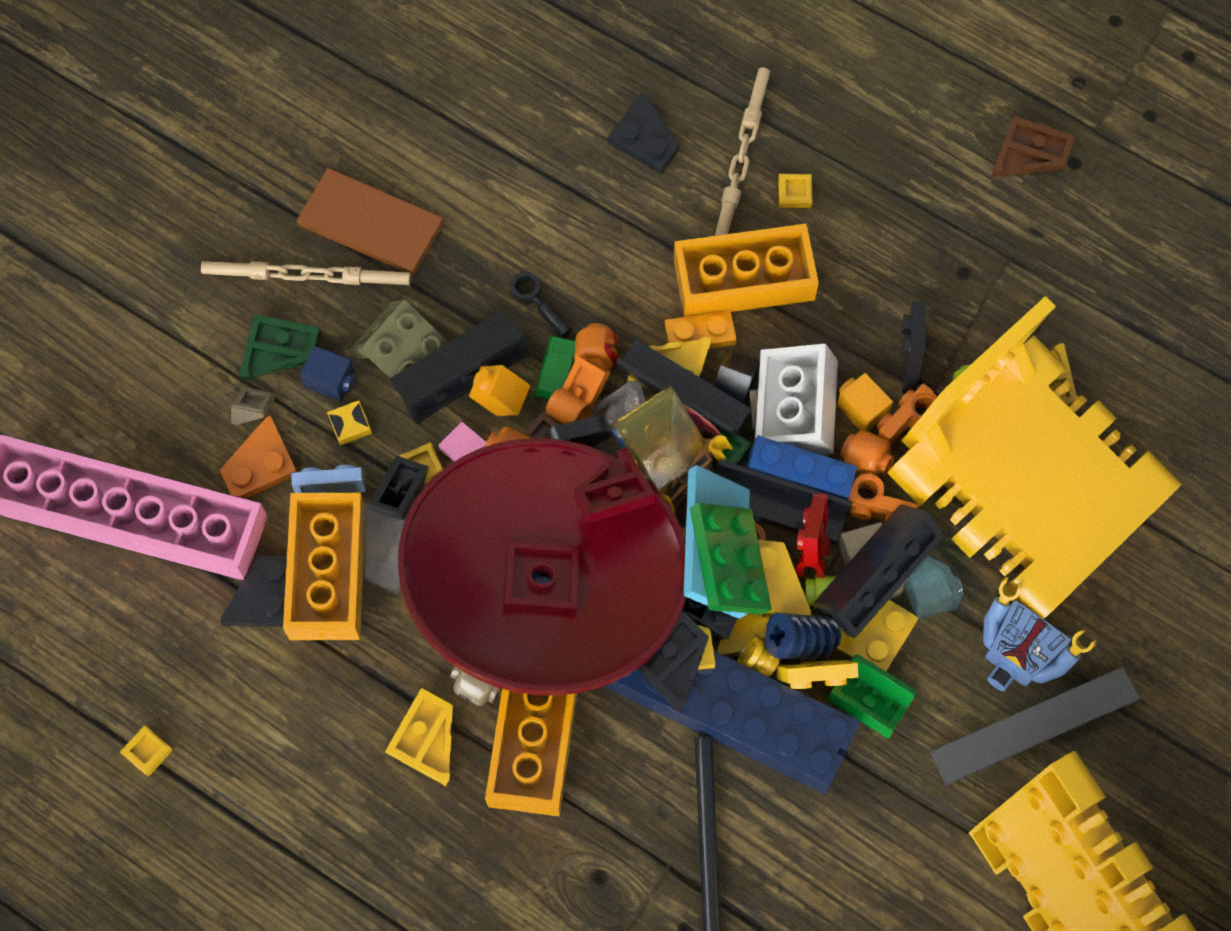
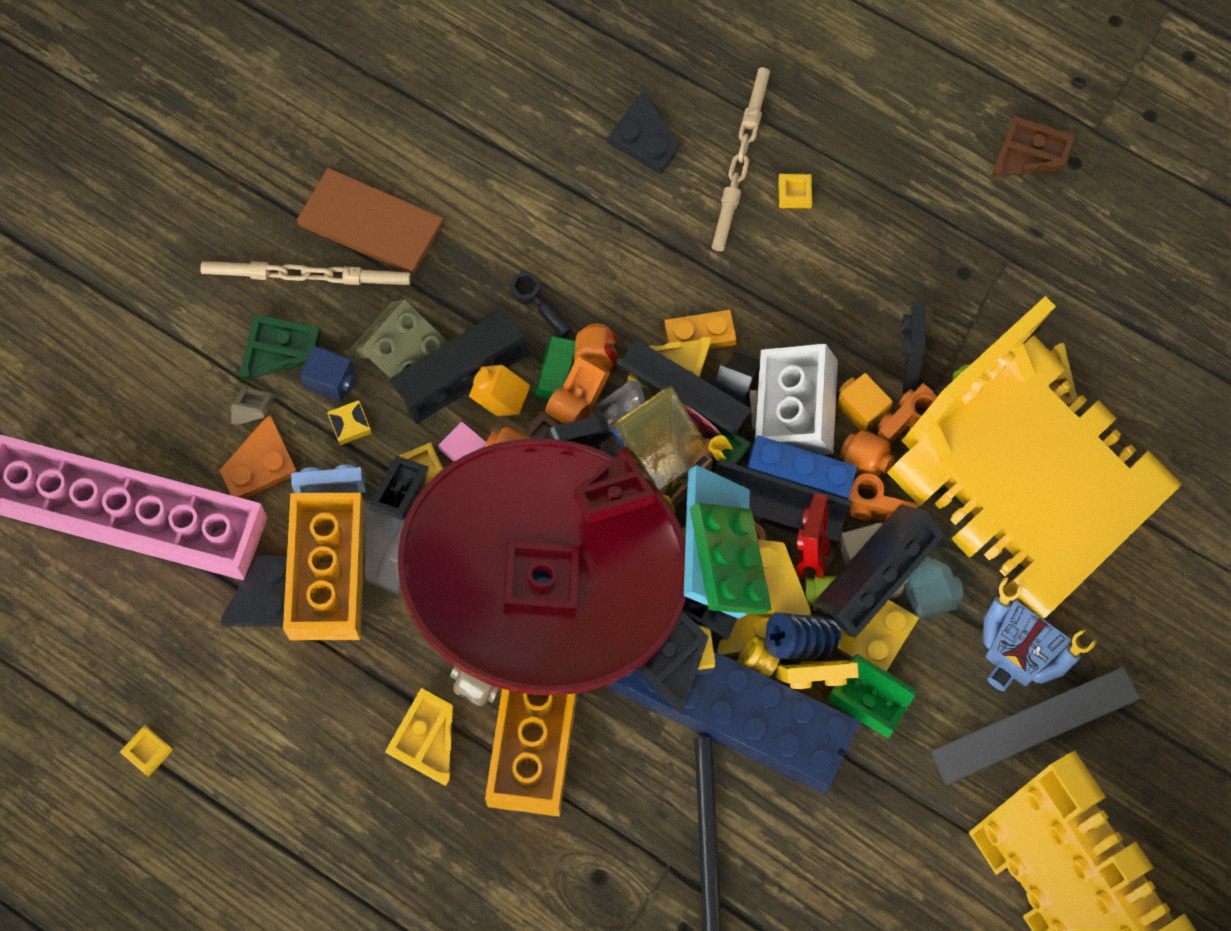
(745, 270): light orange brick -> none

